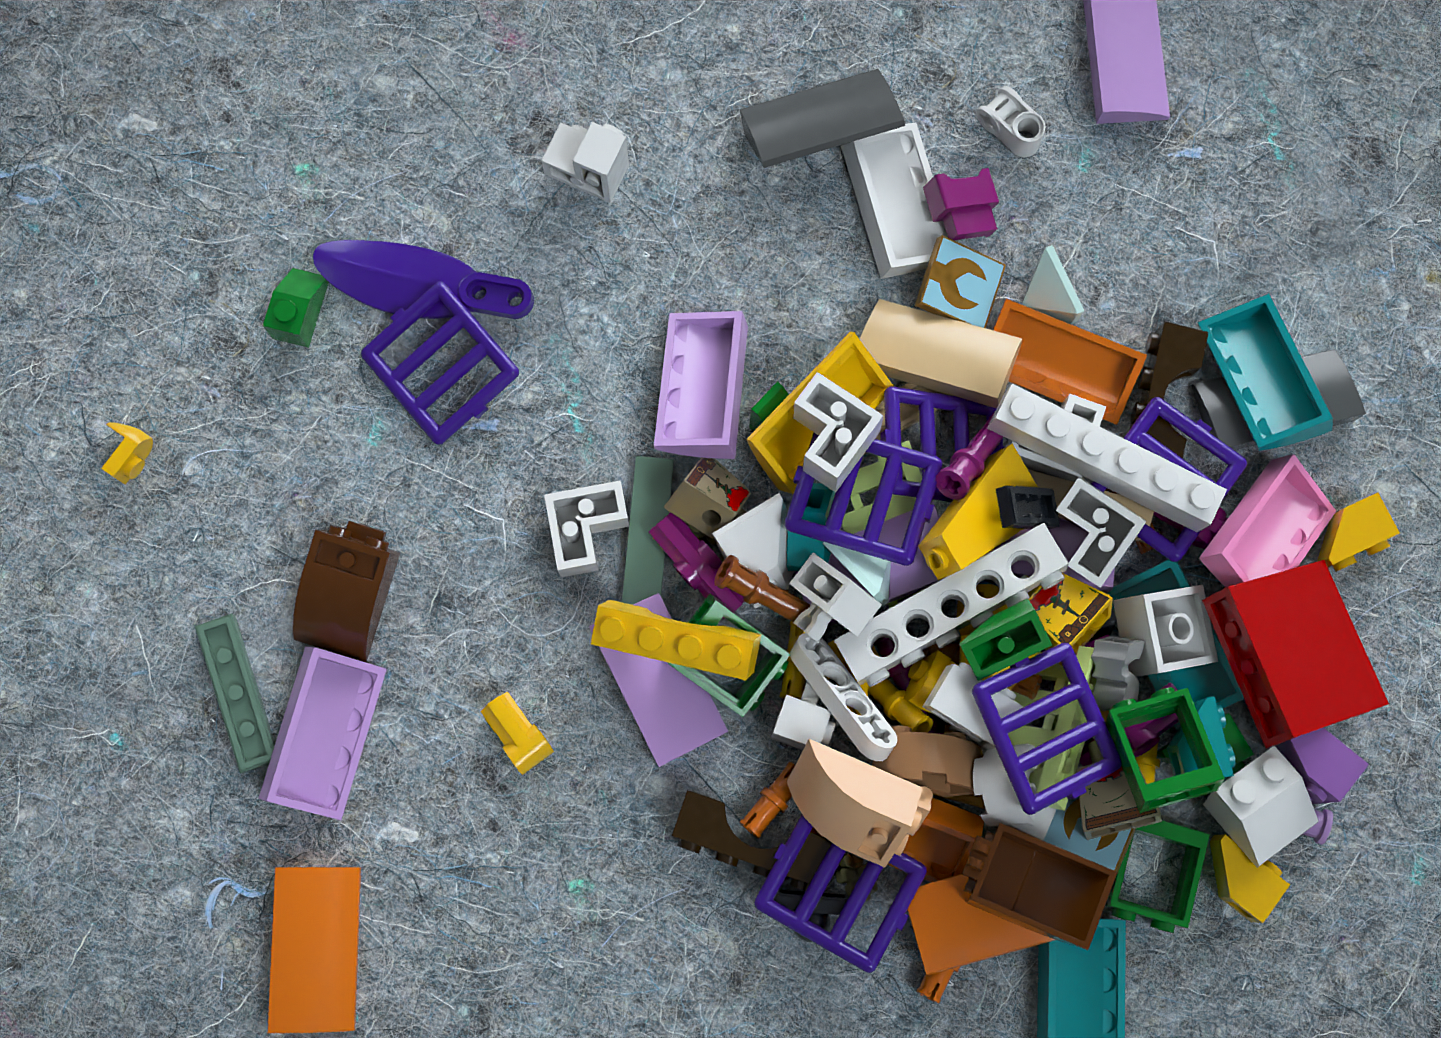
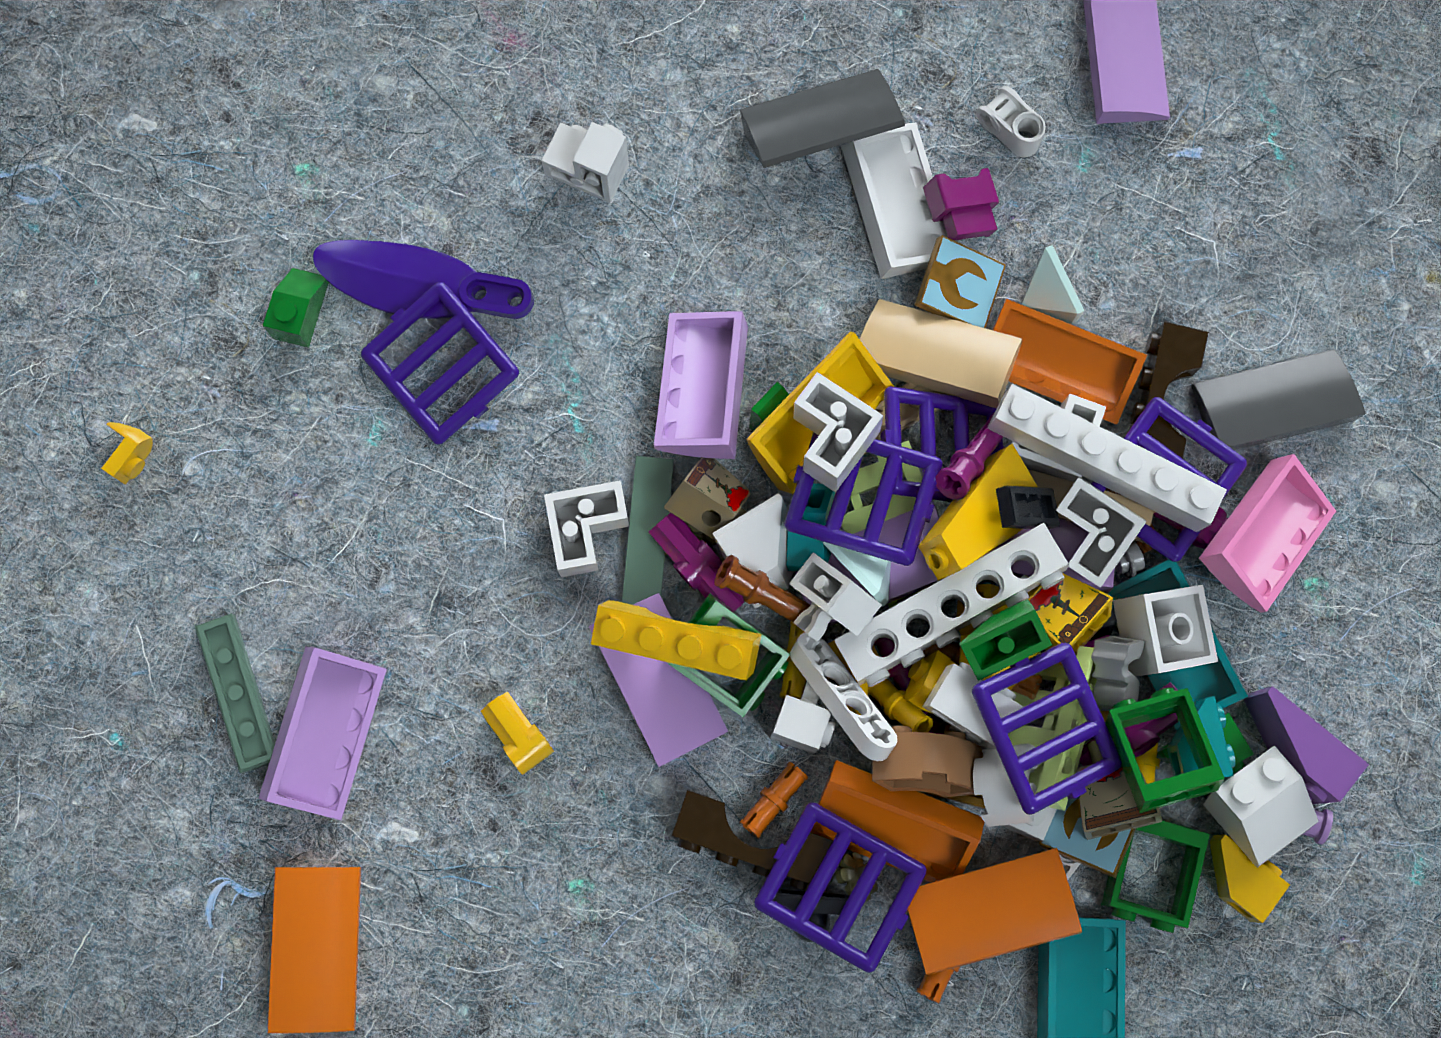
(344, 589): reddish brown piece -> none
(857, 803): light nougat piece -> none
(1037, 885): reddish brown piece -> none
(1131, 561): none -> light grey plate
(1266, 374): teal slope -> none
(1294, 652): red panel -> none
(1355, 529): yellow slope -> none

